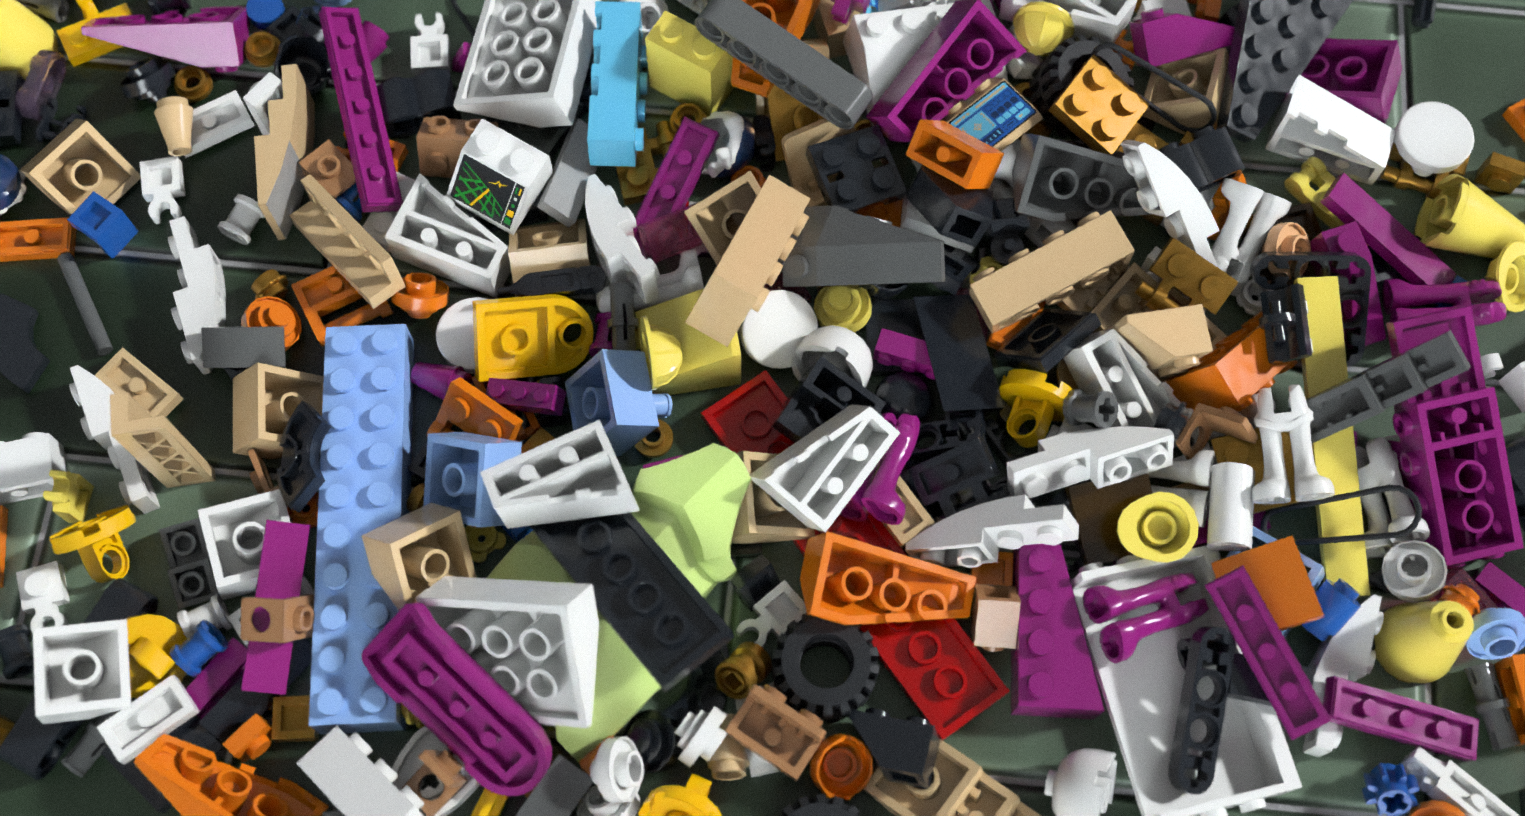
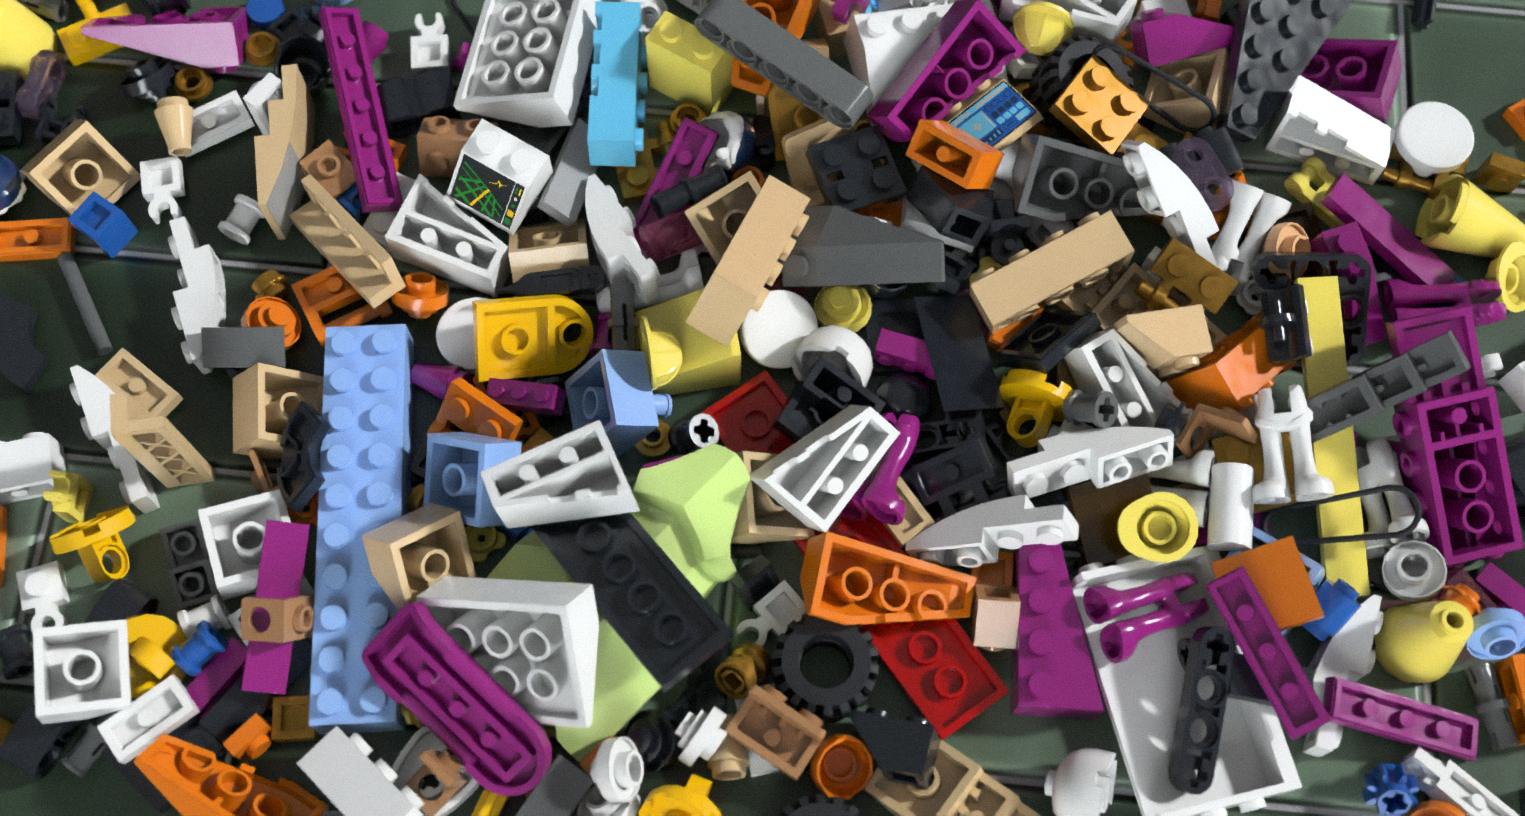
(688, 191): none -> black pin
(693, 434): none -> black bush
(1204, 172): none -> clear purple plate

